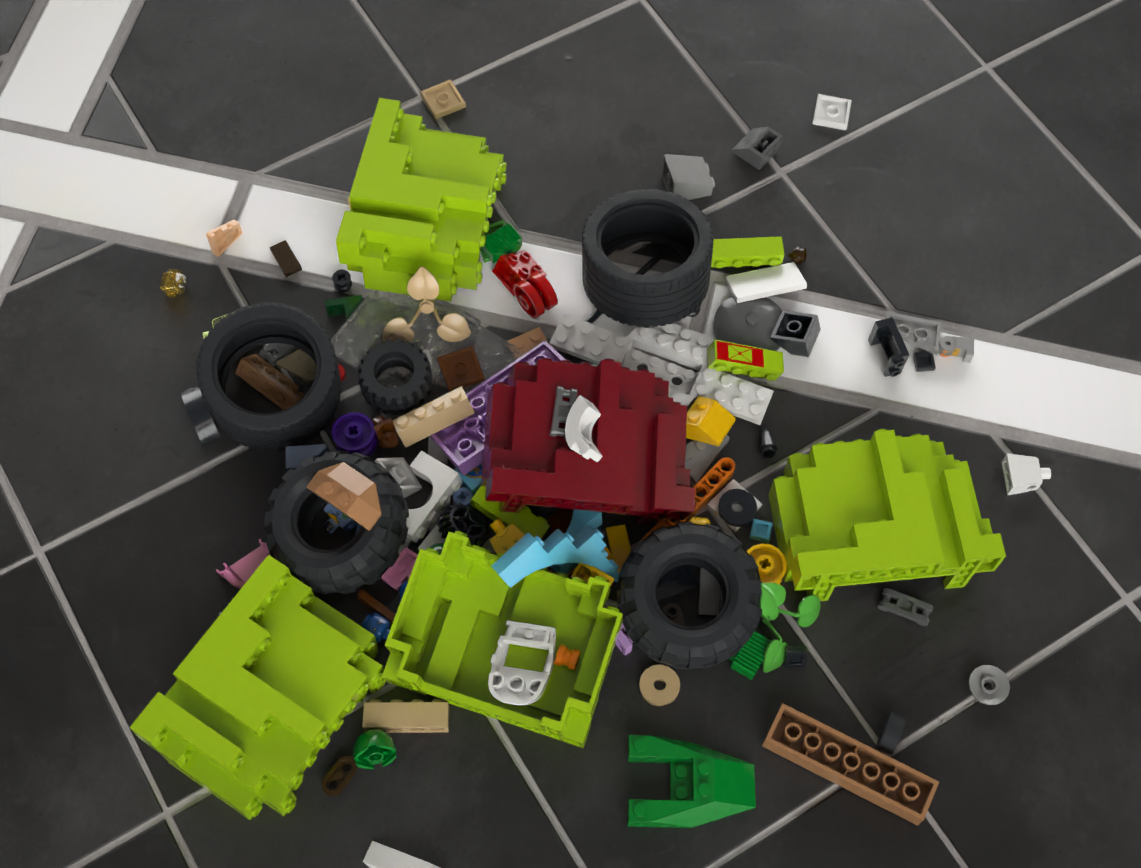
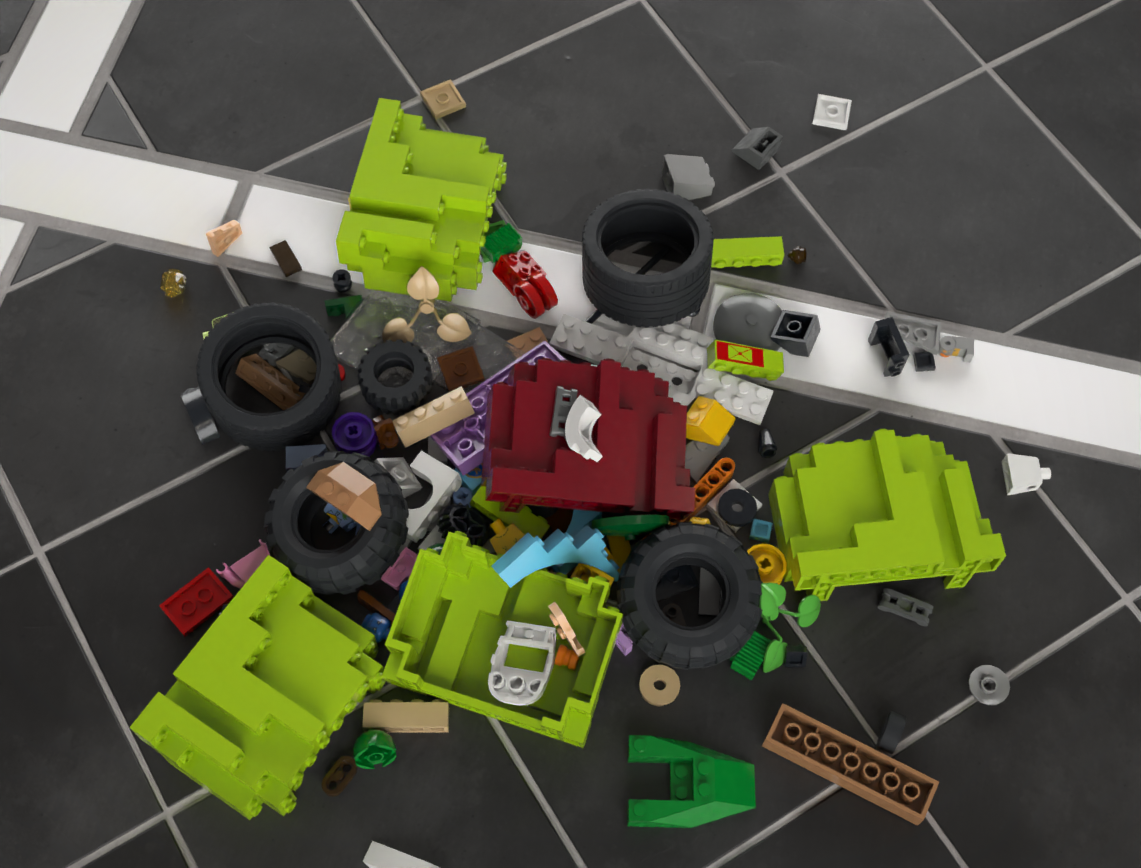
(196, 602): none -> red plate
(564, 630): none -> light nougat wing
(630, 526): none -> dark green dish
(765, 282): white tile -> none

